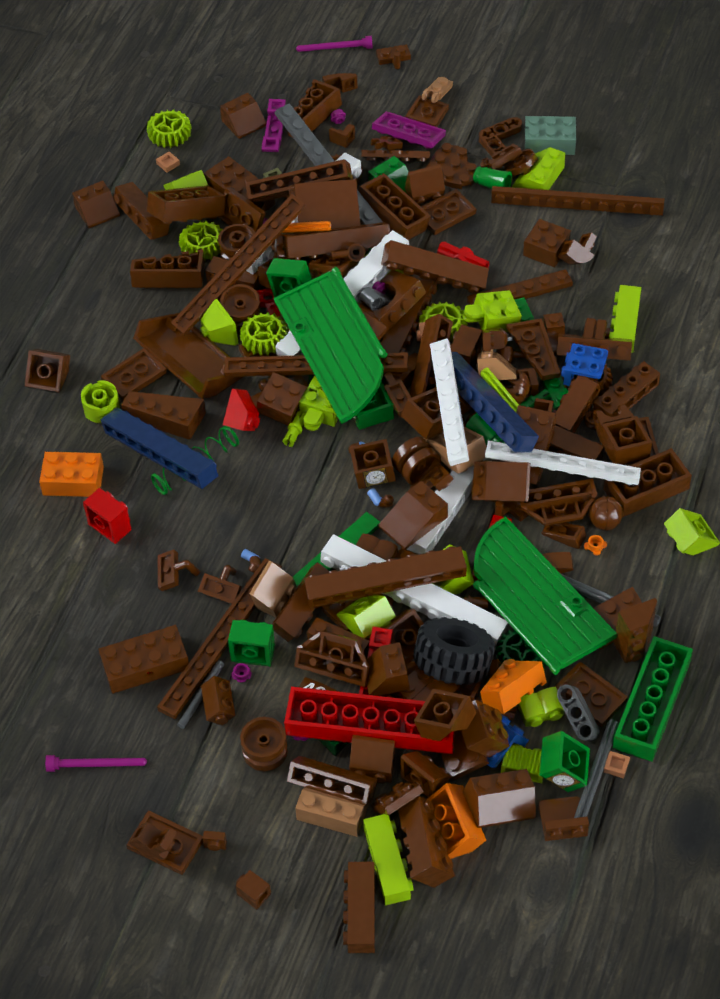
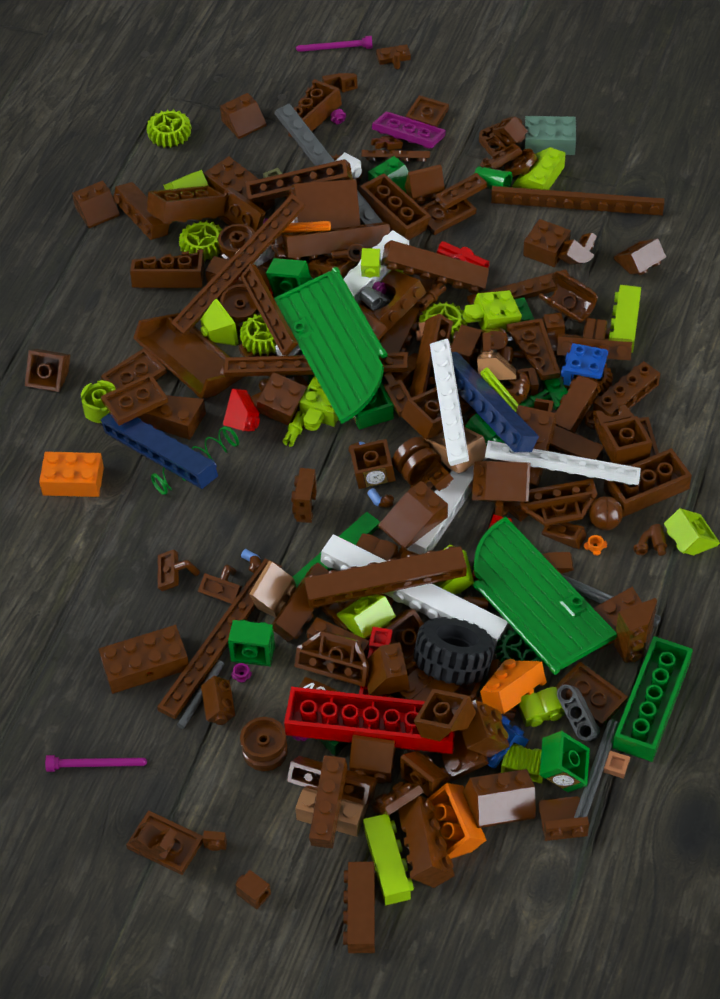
(107, 515): red brick -> none
(134, 399): none -> reddish brown plate
(168, 162): nougat plate -> none
(269, 310): none -> reddish brown plate
(274, 127): magenta slope -> none
(304, 493): none -> reddish brown piece
(328, 802): none -> reddish brown brick
(343, 137): reddish brown panel -> none
(370, 262): none -> lime brick
(431, 296): none -> reddish brown pin
(437, 89): medium nougat hinge -> none
(455, 165): reddish brown plate -> none
(461, 191): none -> reddish brown plate
(510, 131): none -> reddish brown brick
(571, 298): none -> reddish brown animal
(641, 256): none -> slope
(658, 538): none -> reddish brown plant

